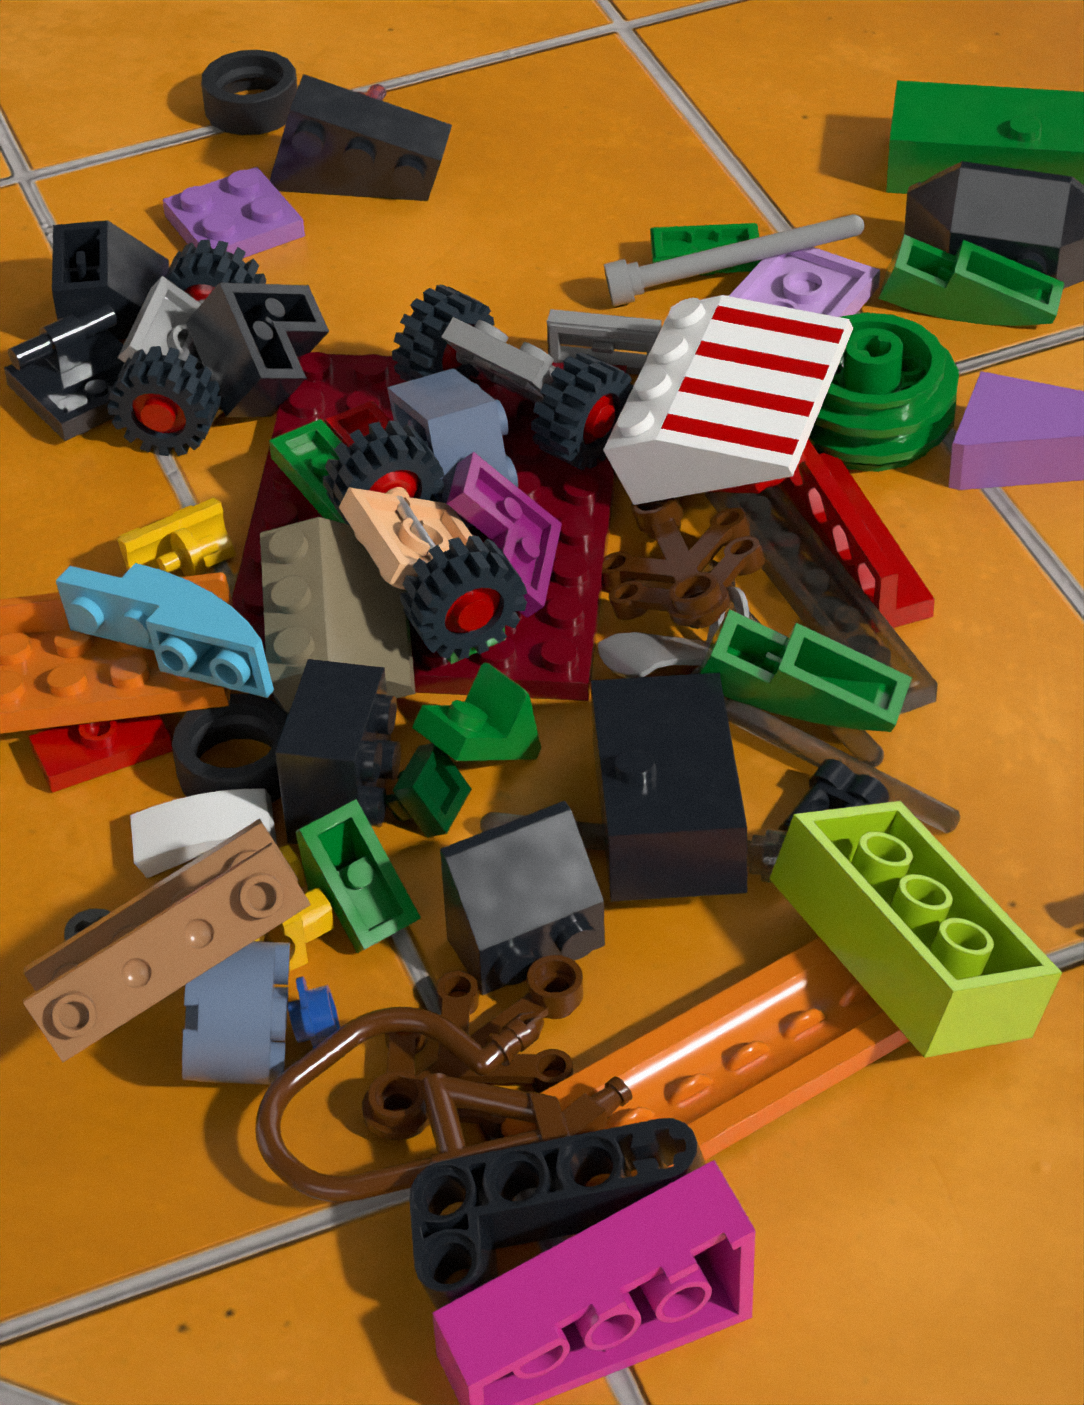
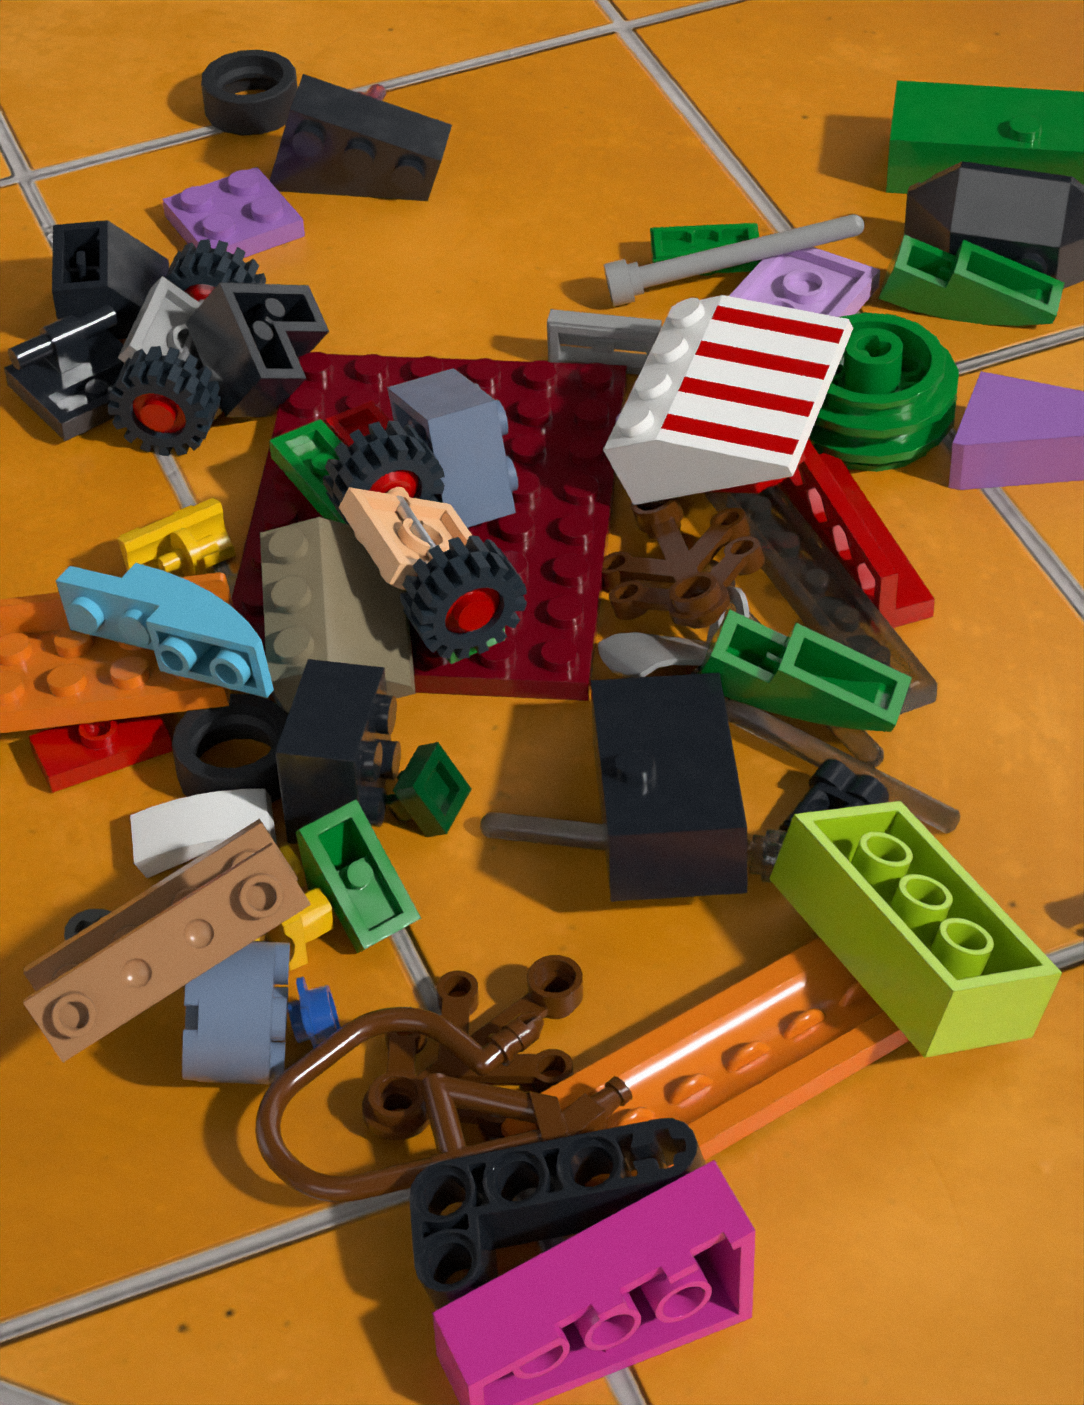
(489, 725): green slope -> none
(511, 521): magenta plate -> none
(521, 897): black slope -> none
(573, 404): black plate -> none

